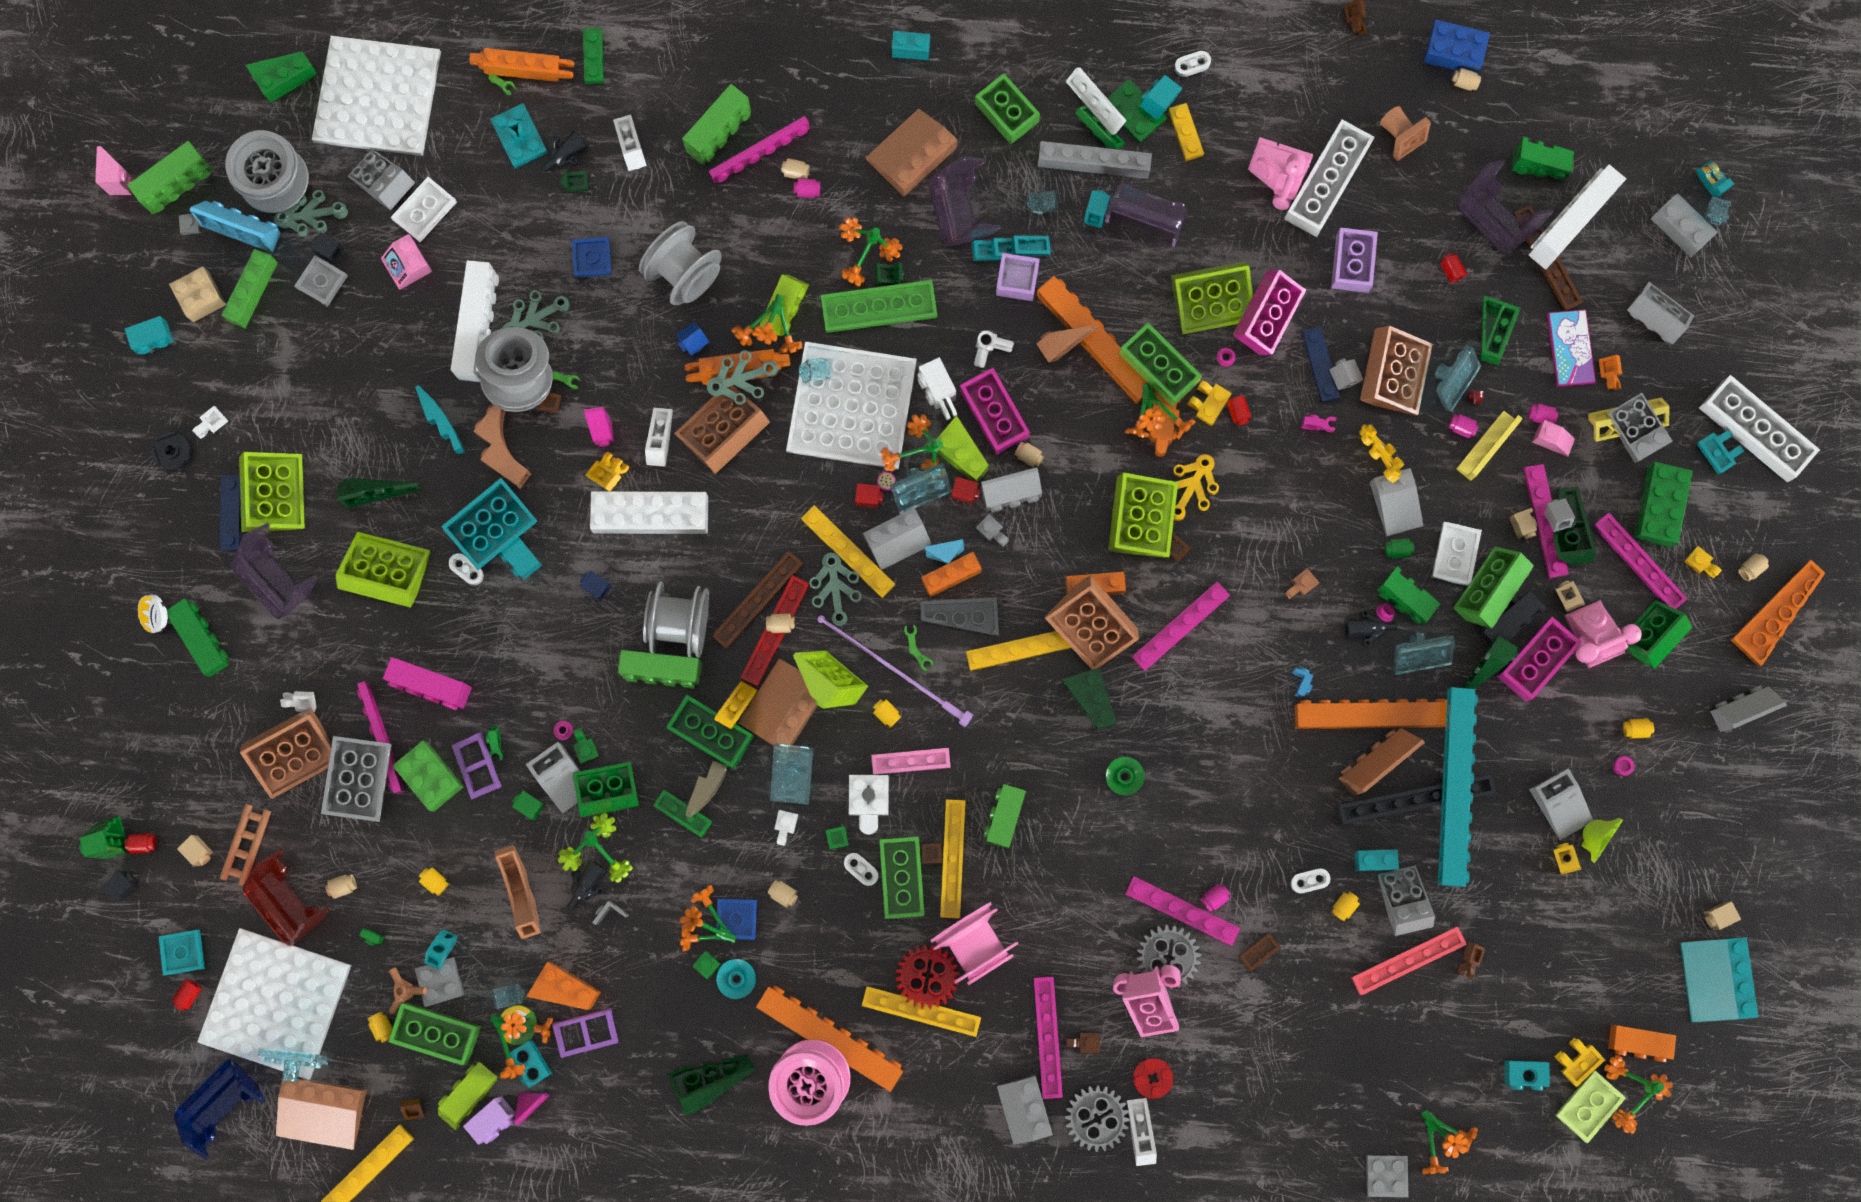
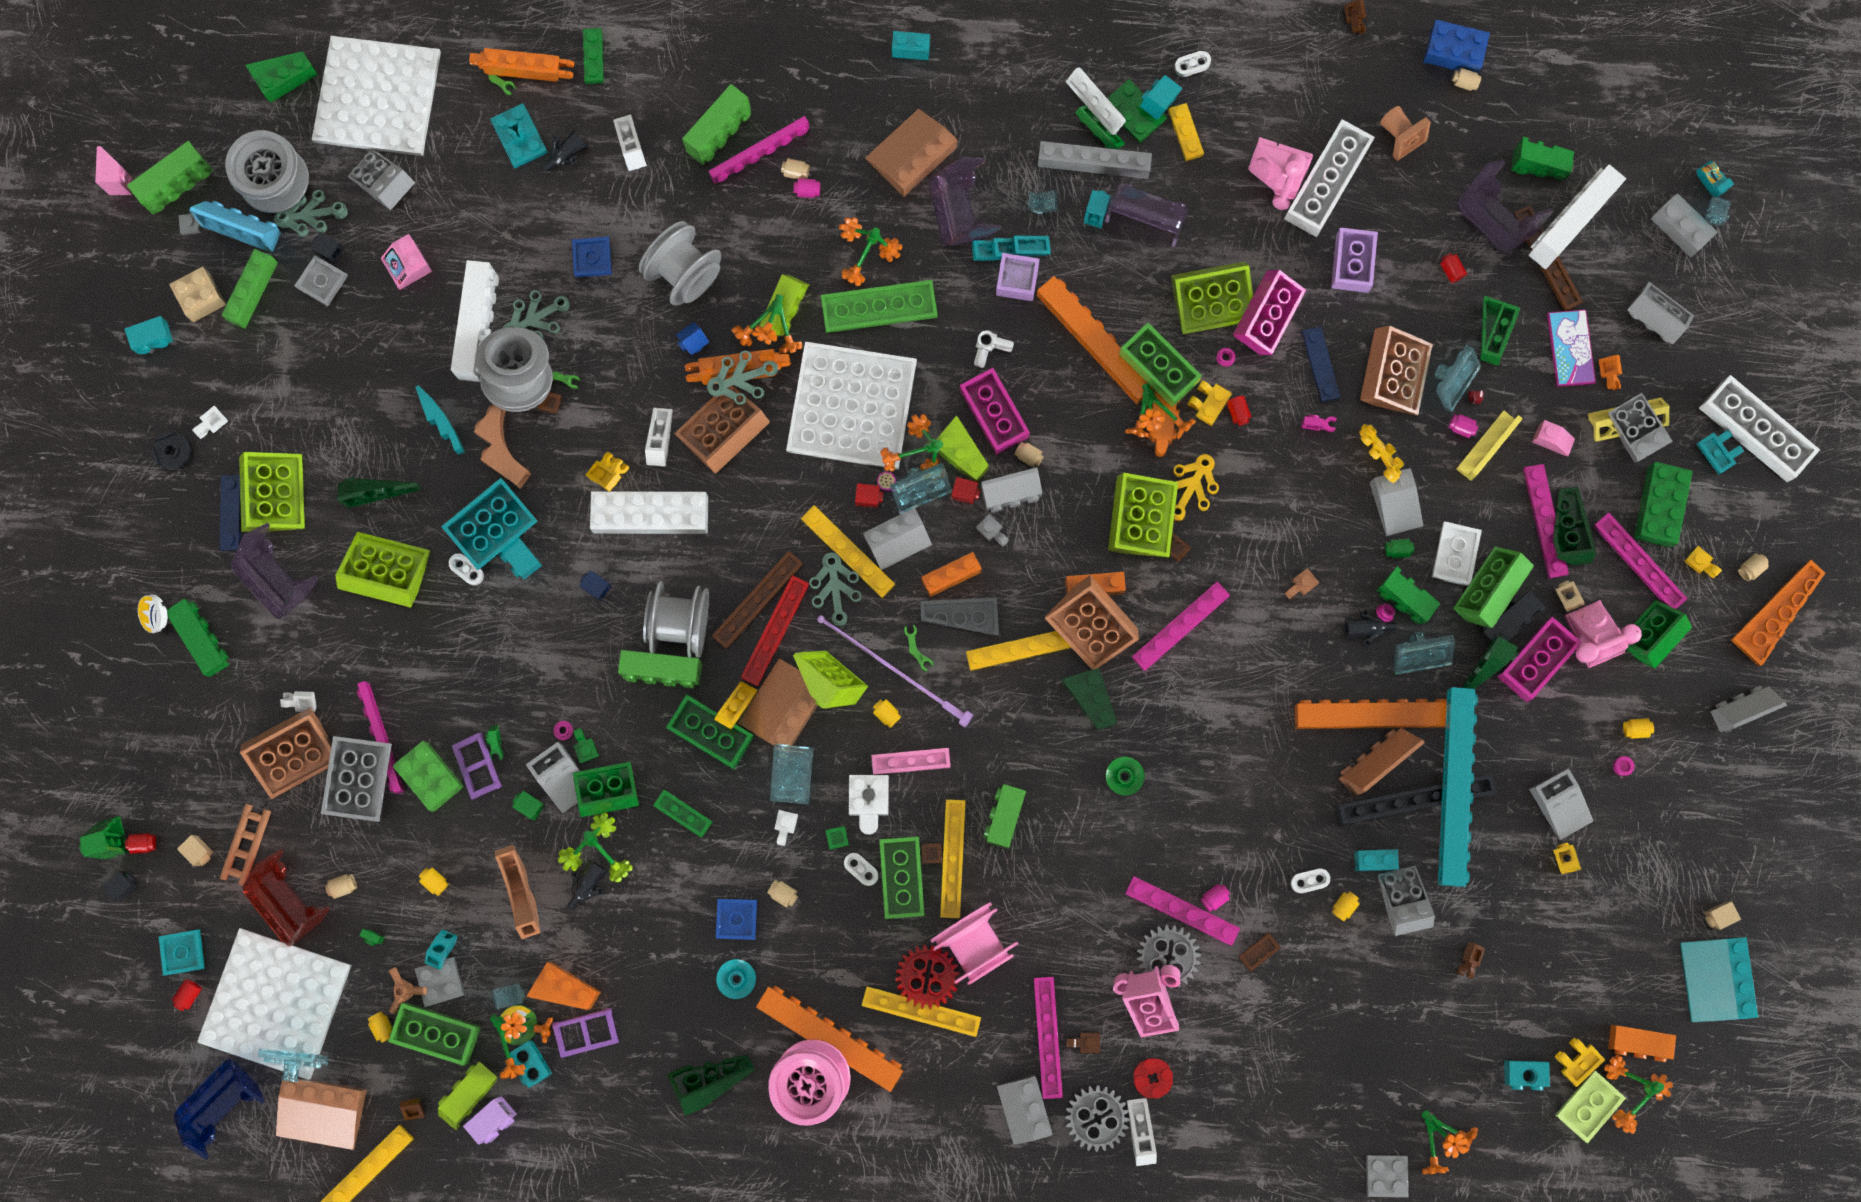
(423, 209): white plate -> none
(425, 682): dark pink brick -> none
(527, 1104): dark pink slope -> none
(574, 181): dark green bracket -> none
(600, 426): dark pink slope -> none
(603, 910): light grey bracket -> none
(692, 920): orange plant -> none
(706, 788): dark tan slope -> none
(707, 965): green brick -> none
(780, 623): tan brick -> none
(814, 370): clear light blue bracket -> none
(888, 274): dark green bracket -> none
(938, 386): white brick -> none
(945, 551): medium azure slope -> none
(1007, 108): bright green brick -> none
(1058, 343): nougat slope -> none
(1304, 686): dark azure bracket -> none
(1346, 374): light grey brick -> none
(1408, 960): coral plate -> none
(1524, 524): tan brick -> none
(1540, 412): dark pink brick -> none
(1559, 514): light grey brick -> none
(1597, 835): lime hat -> none

